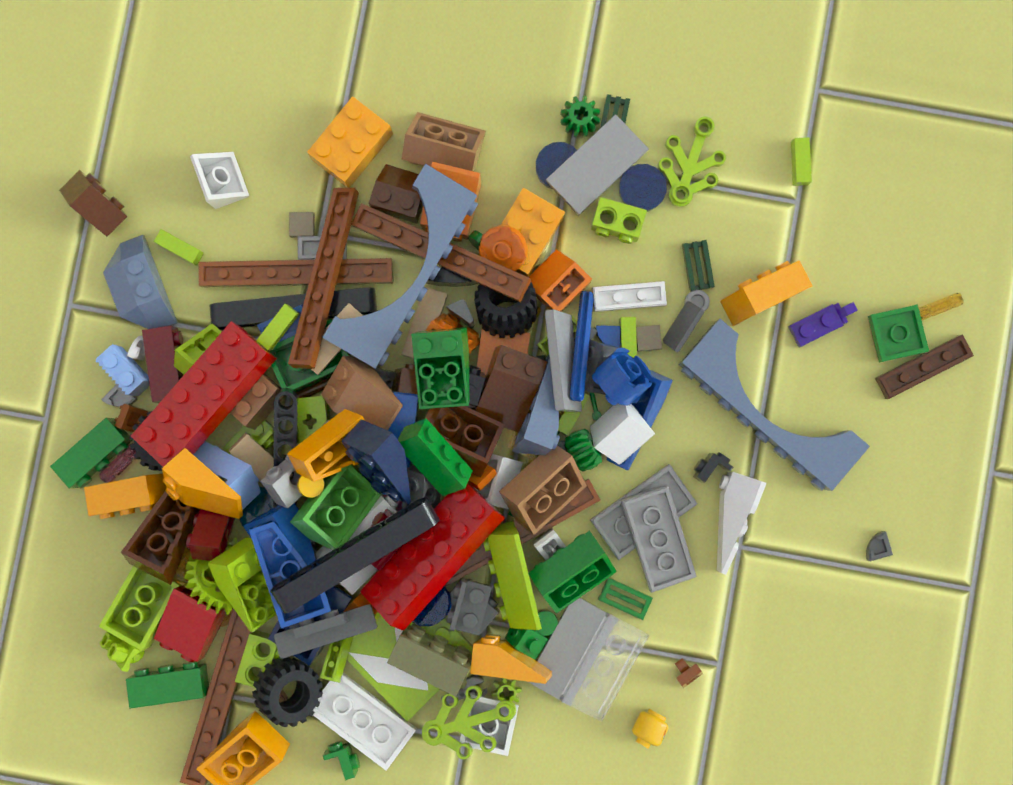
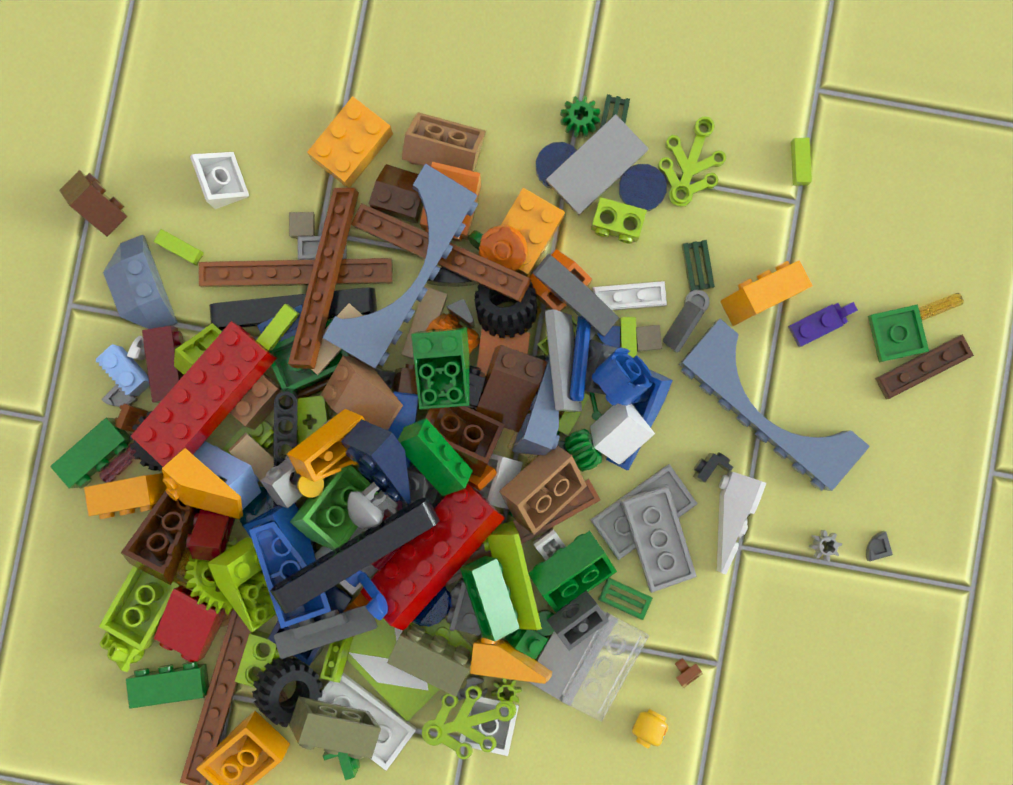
(334, 728): none -> olive brick
(364, 507): none -> light grey piece
(378, 605): none -> blue bar
(490, 598): none -> brick
(575, 295): none -> dark grey slope
(578, 620): none -> dark grey brick
(831, 543): none -> light grey gear

